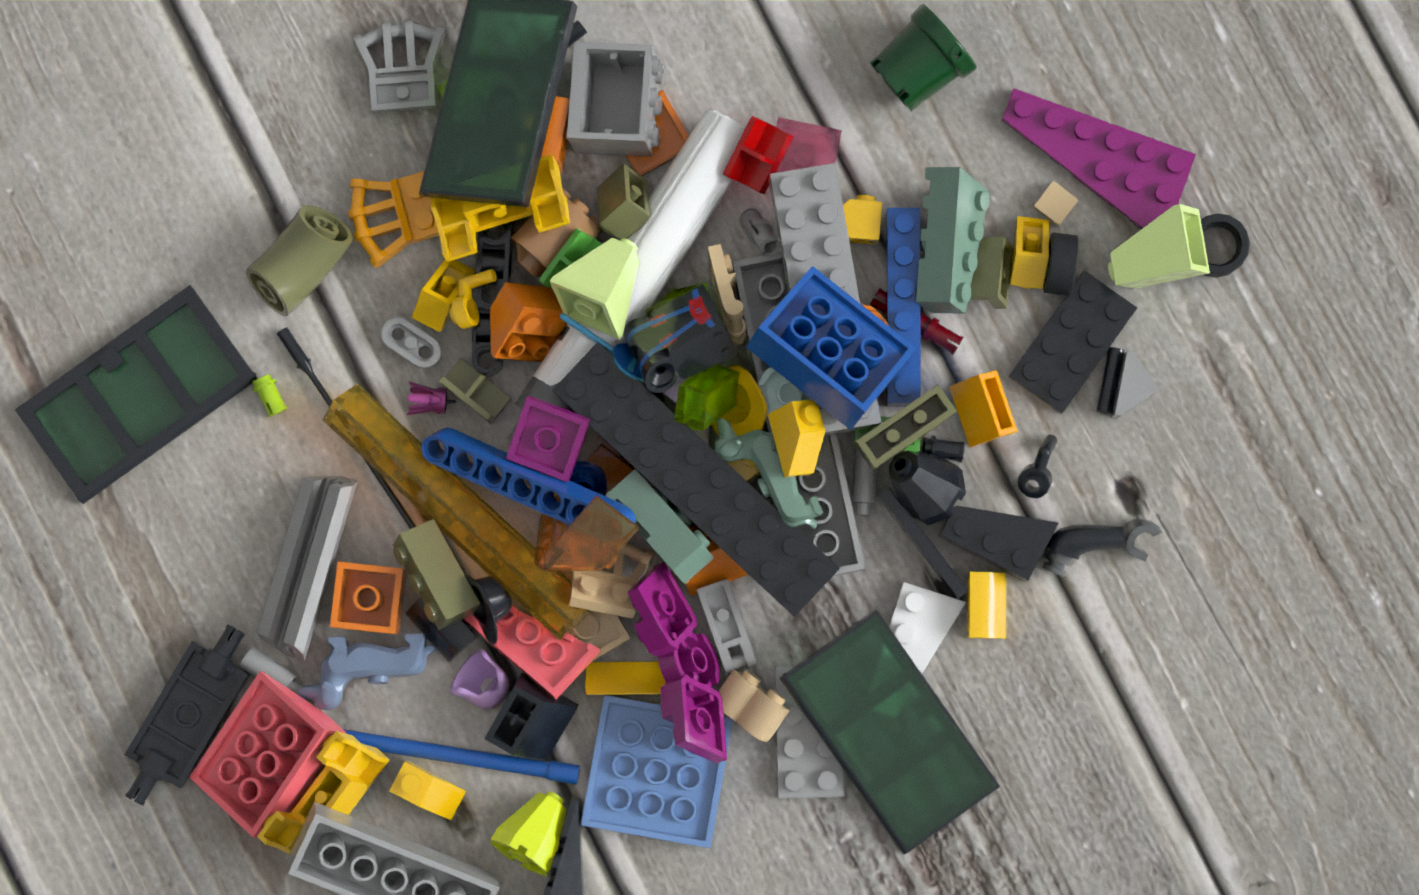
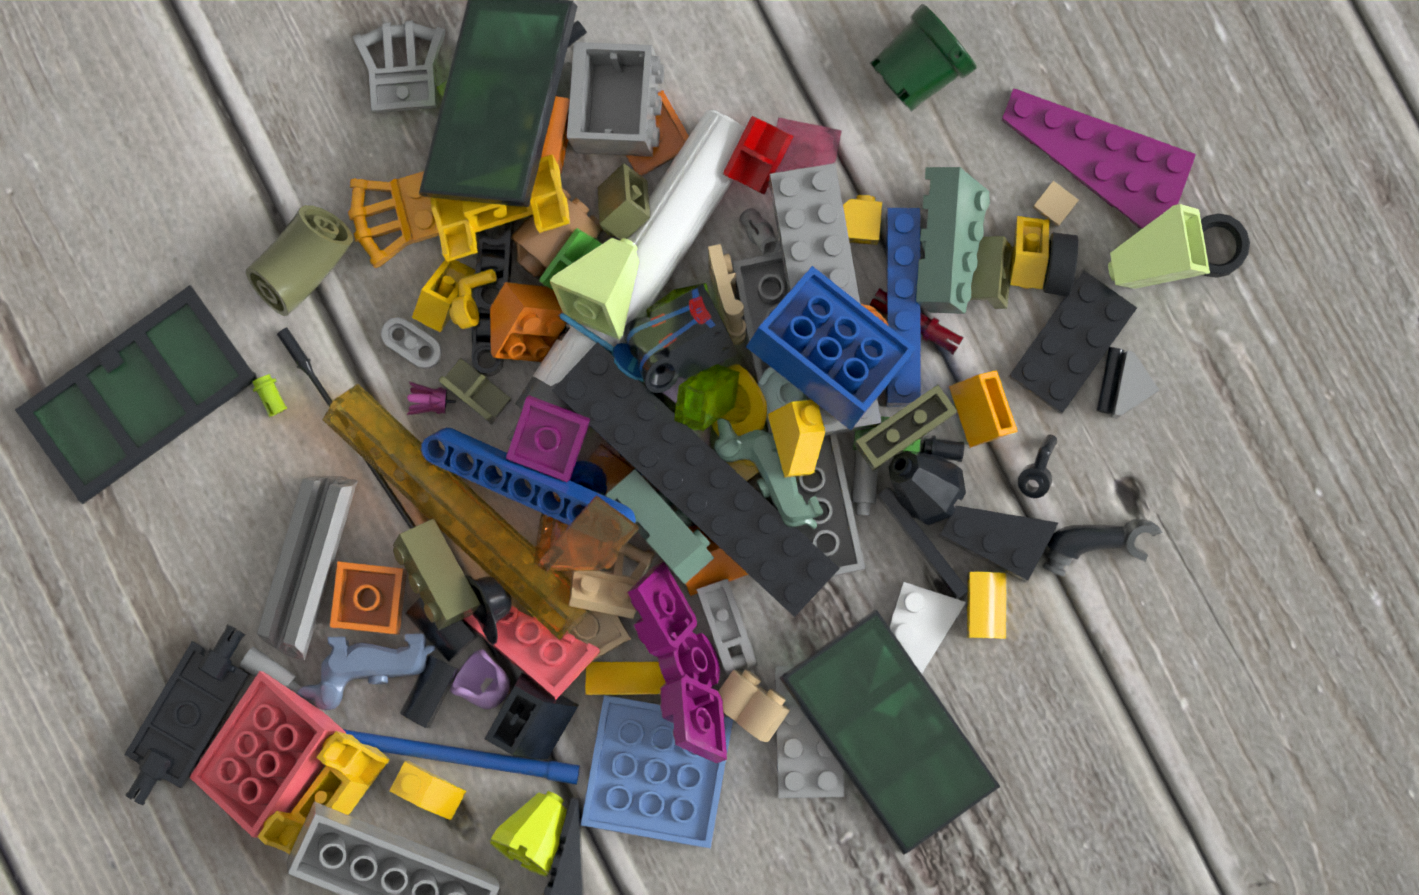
(429, 692): none -> black brick

